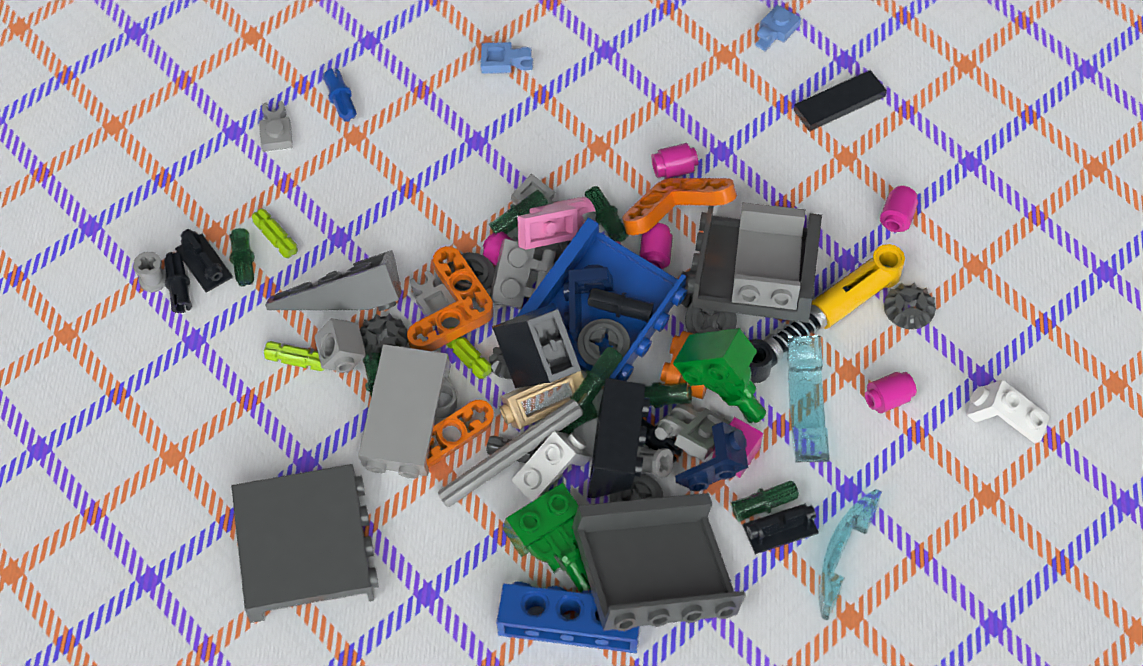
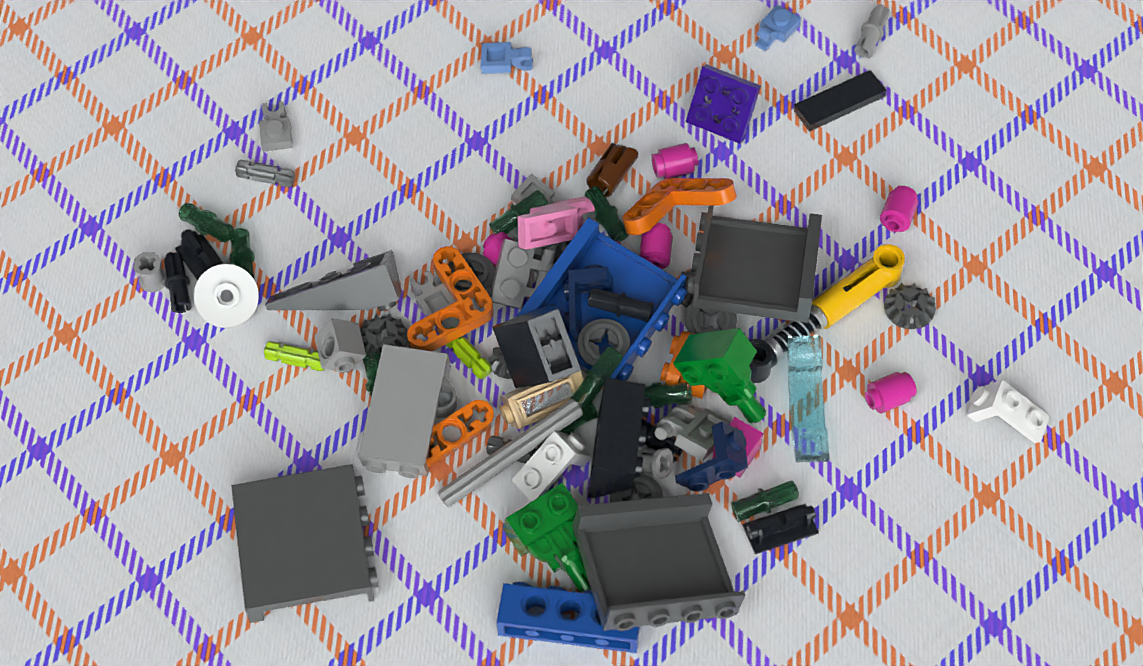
(206, 222): none -> clear green pin
(209, 301): none -> white dish
(265, 173): none -> axle
(274, 233): lime axle -> none
(339, 94): blue axle -> none
(612, 168): none -> reddish brown arm
(726, 94): none -> dark purple plate
(768, 256): light grey panel -> none
(857, 518): clear light blue slope -> none
(872, 31): none -> light grey axle

